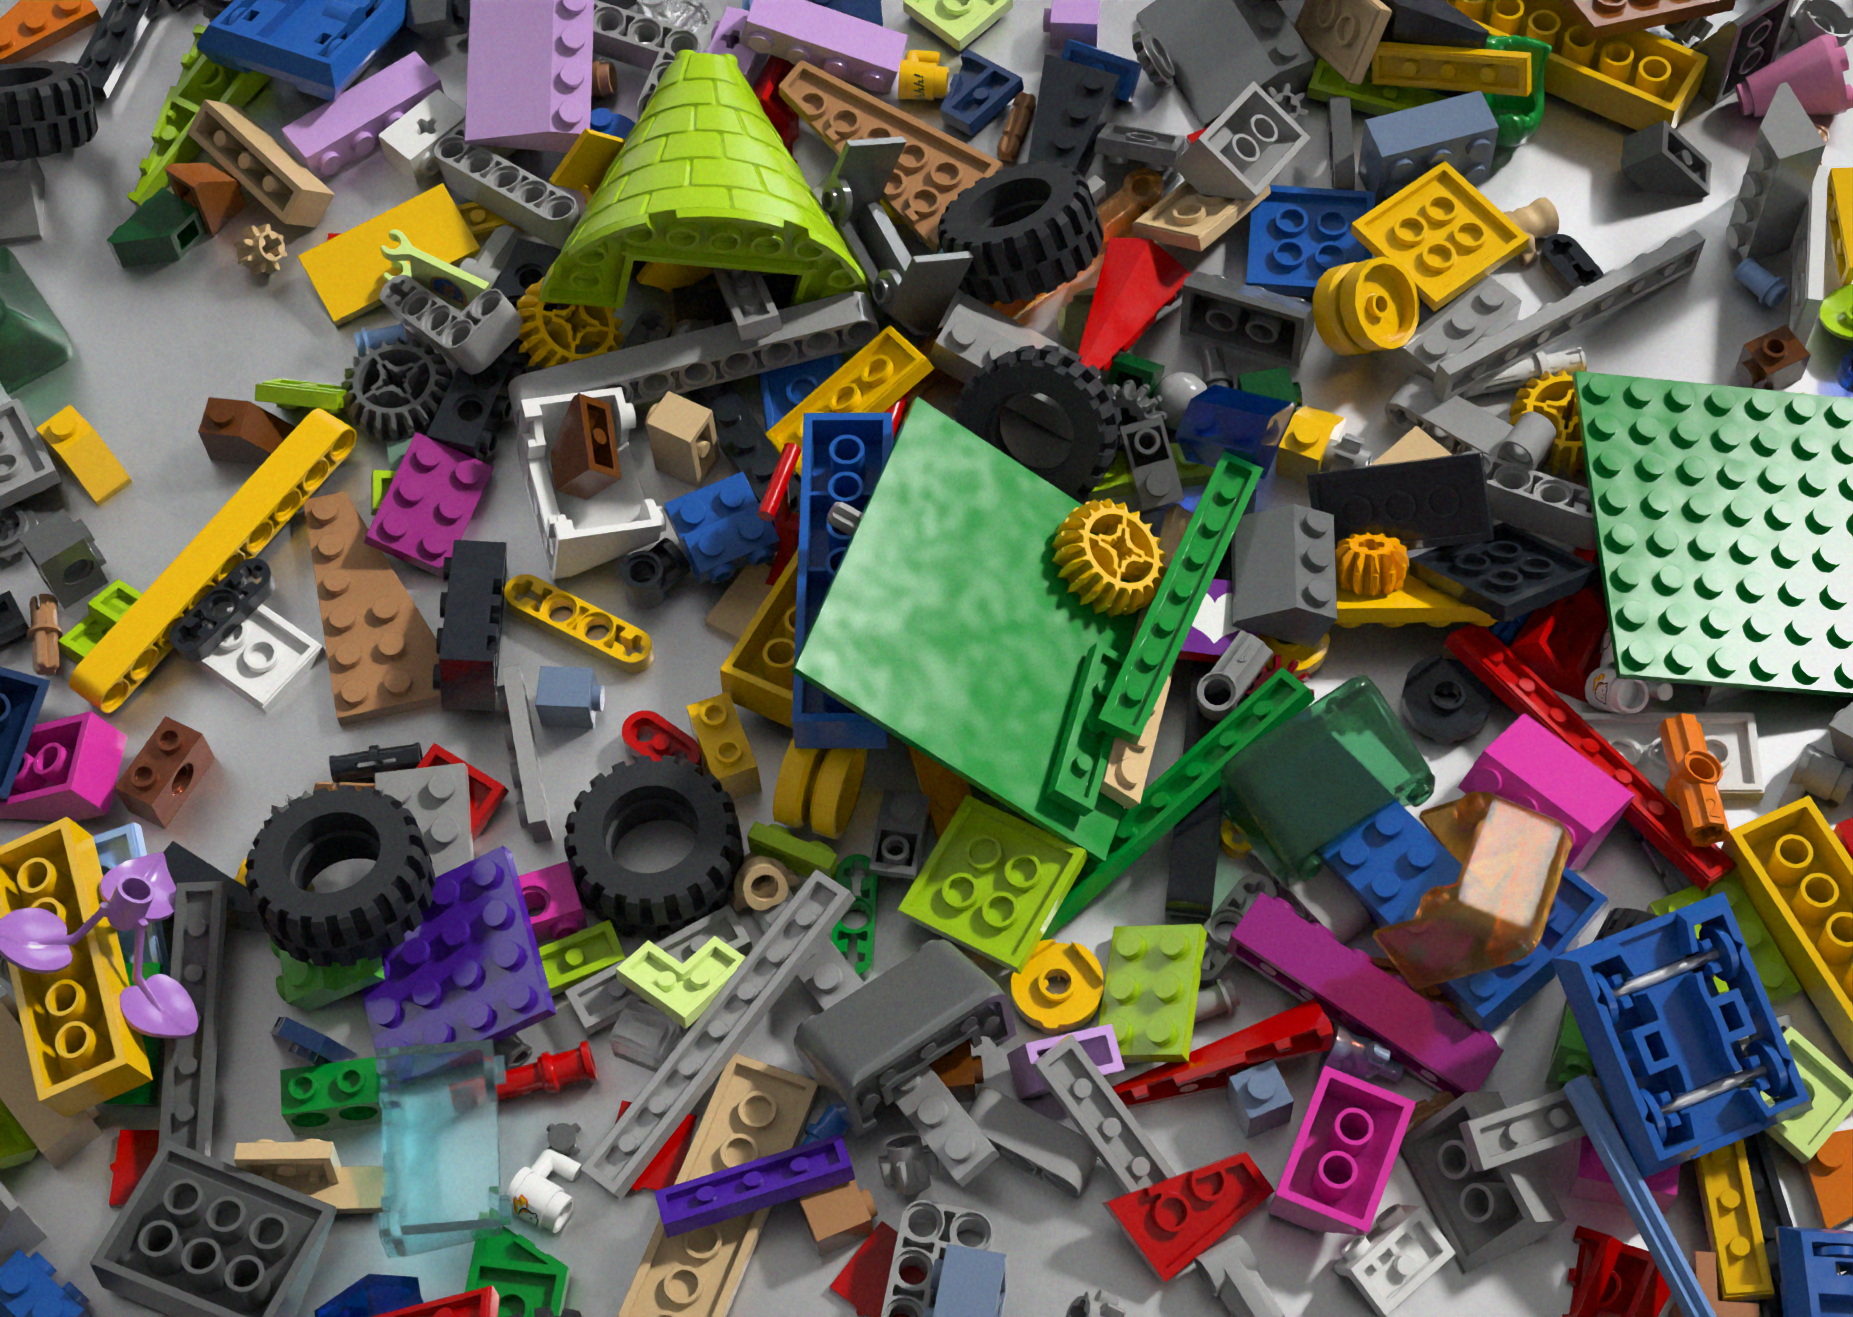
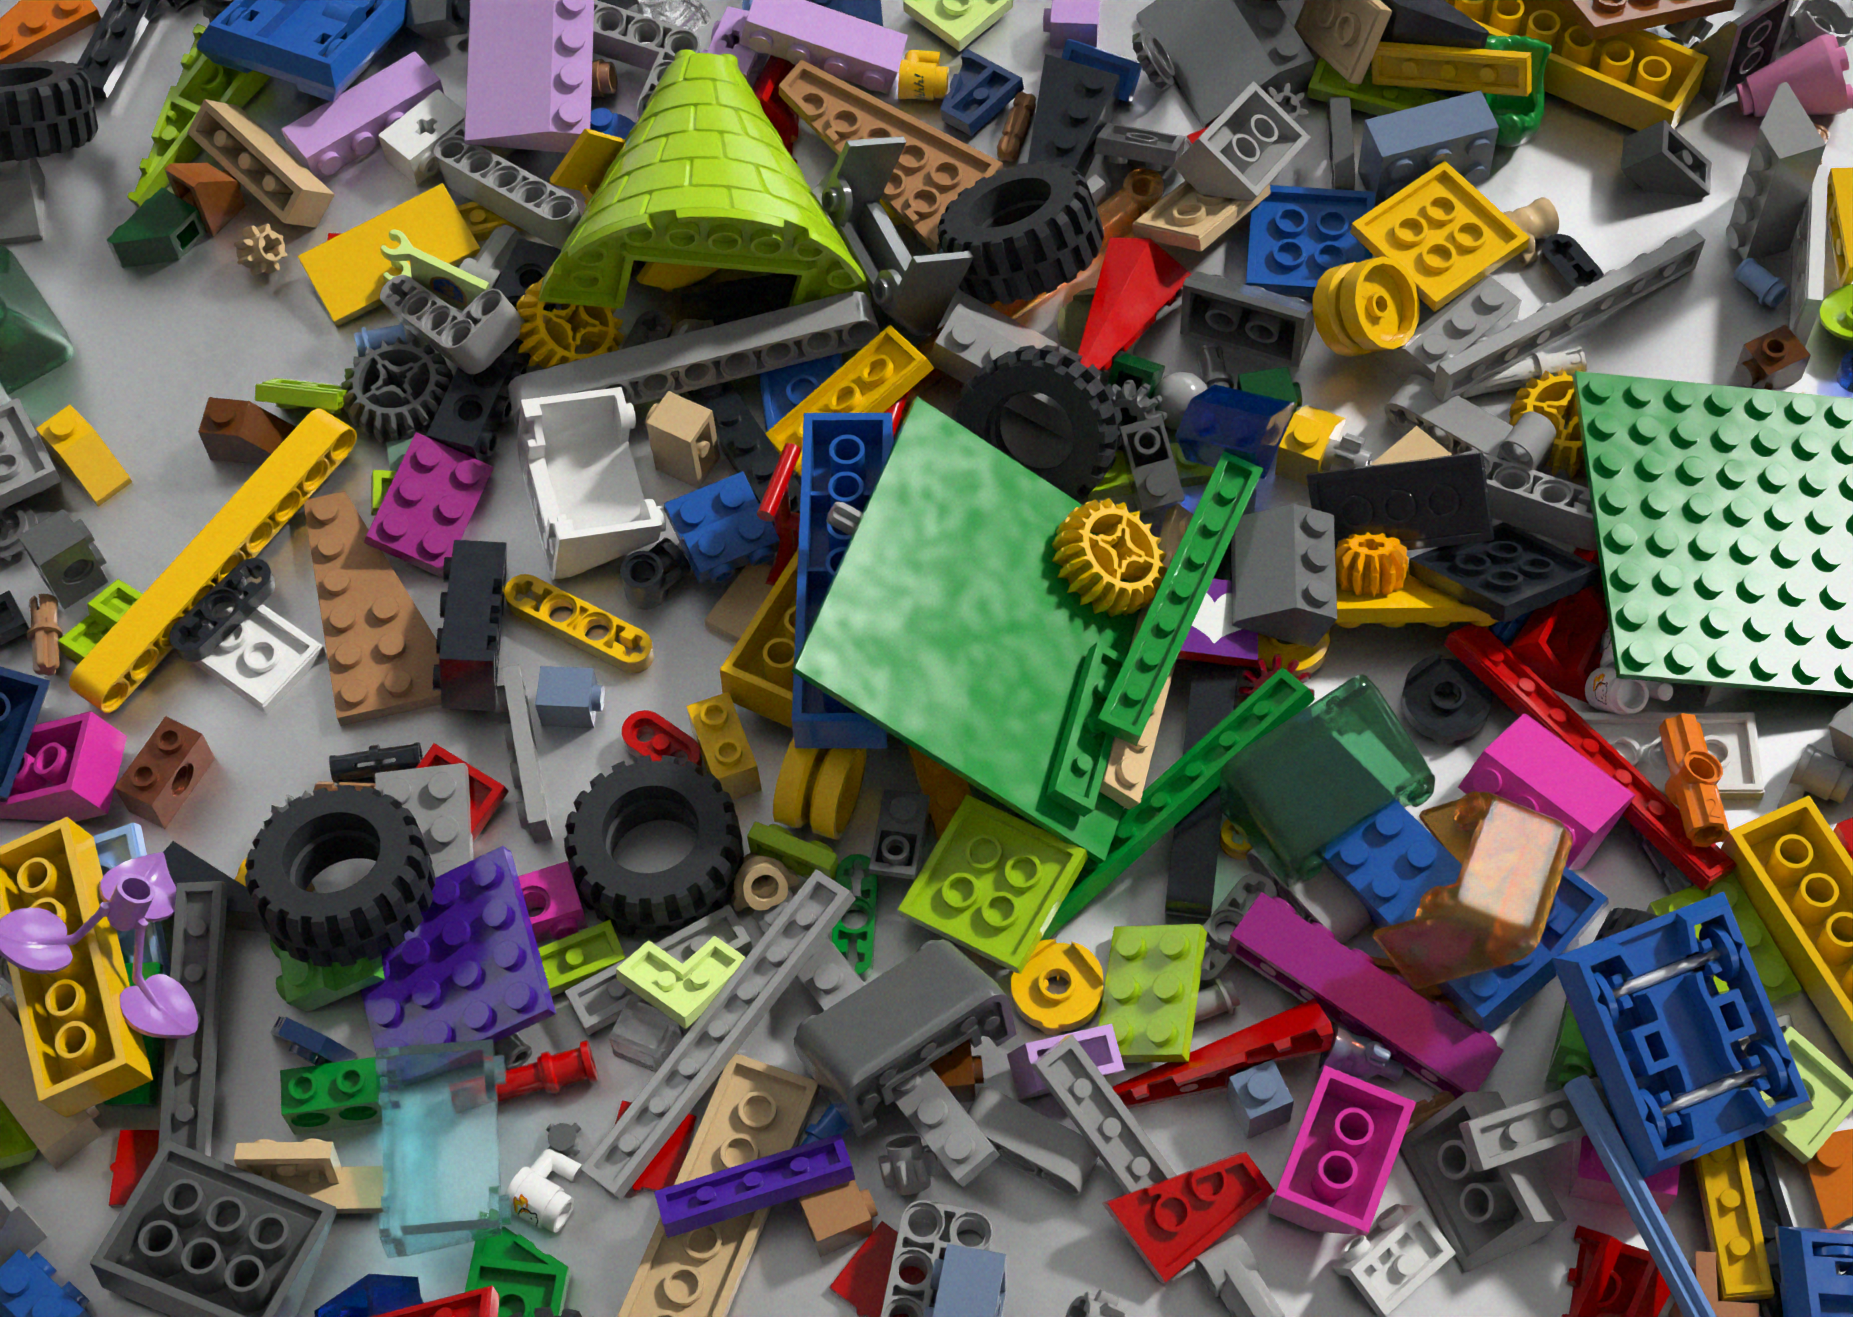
(585, 449): reddish brown slope -> none
(748, 302): light grey plate -> none
(1233, 673): light grey piece -> none

